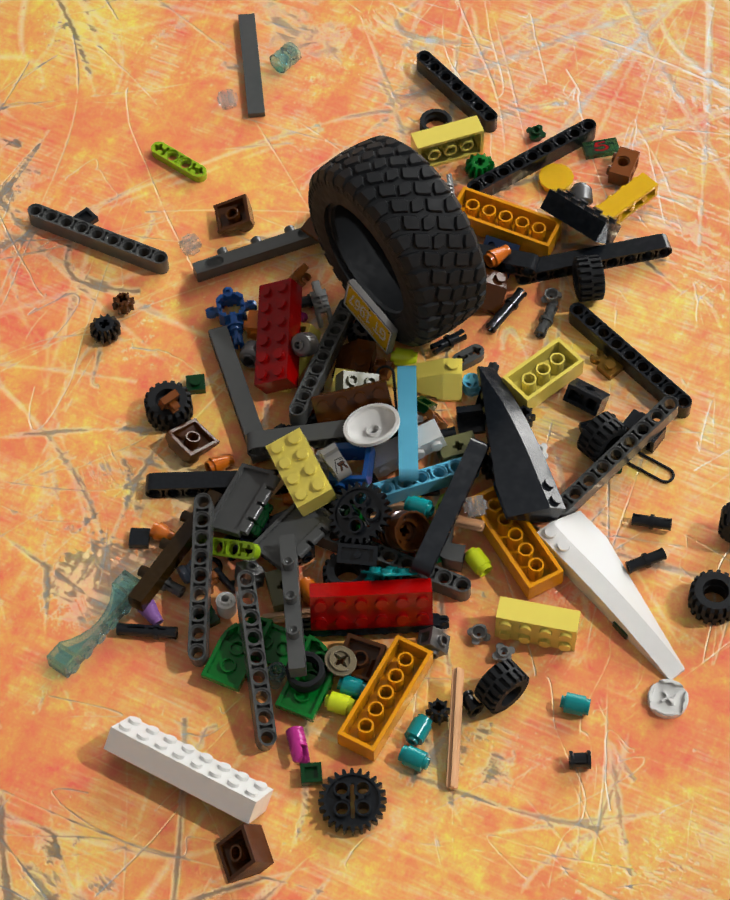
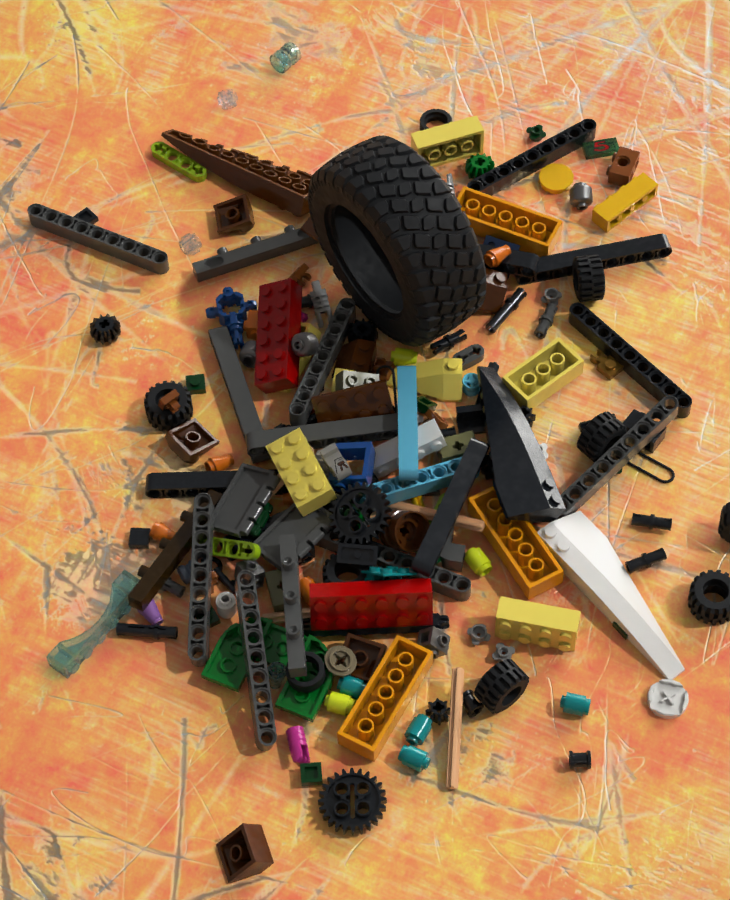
(123, 303): reddish brown gear -> none
(189, 769): white brick -> none
(244, 170): none -> reddish brown wedge
(251, 65): dark grey tile -> none
(370, 316): tile -> none
(371, 425): white dish -> none
(419, 504): teal brick -> none
(456, 90): black beam -> none
(475, 506): clear gear -> none
(581, 216): black brick -> none
(586, 397): black brick -> none

